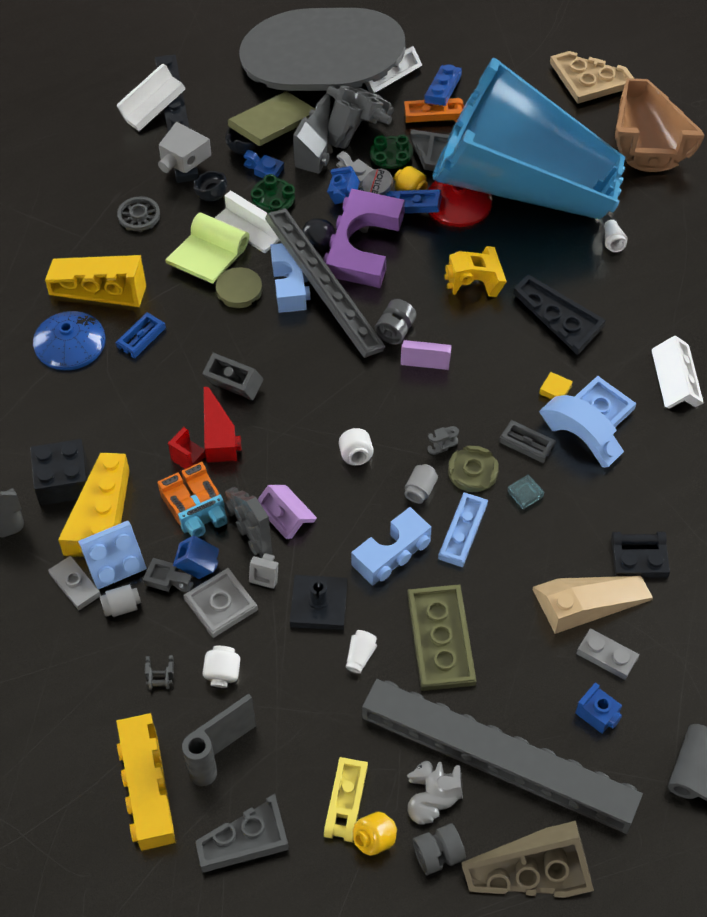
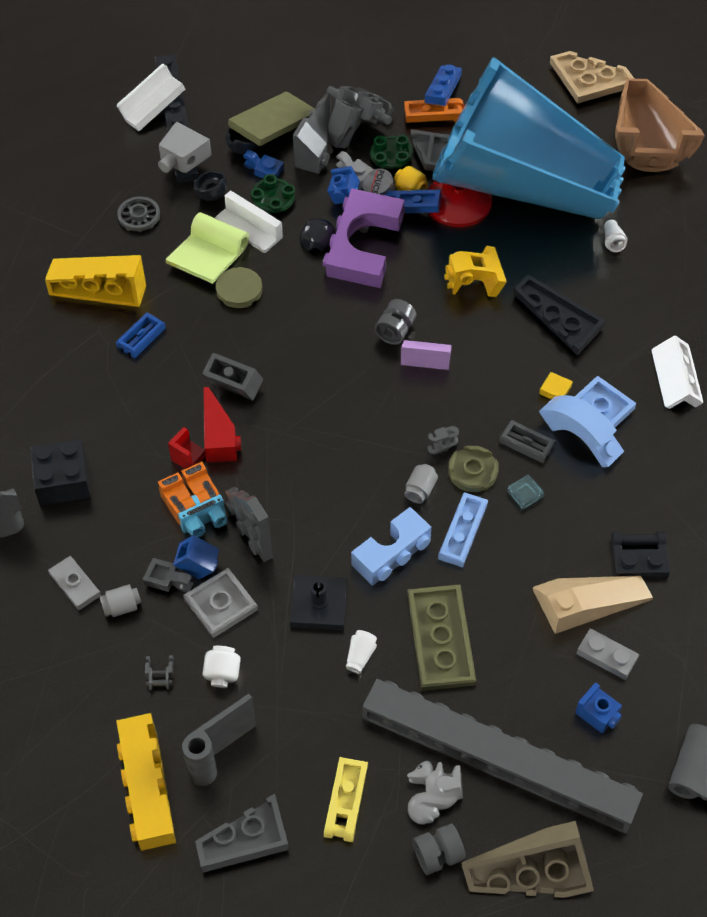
(69, 340): blue dish -> none
(99, 503): yellow wedge -> none
(112, 554): light blue plate -> none
(264, 571): light grey tile -> none
(285, 509): lavender panel -> none
(290, 291): light blue arch -> none
(322, 48): dark grey tile -> none
(325, 283): dark grey tile -> none
(355, 446): white head -> none
(374, 833): yellow head -> none
(408, 64): white panel -> none

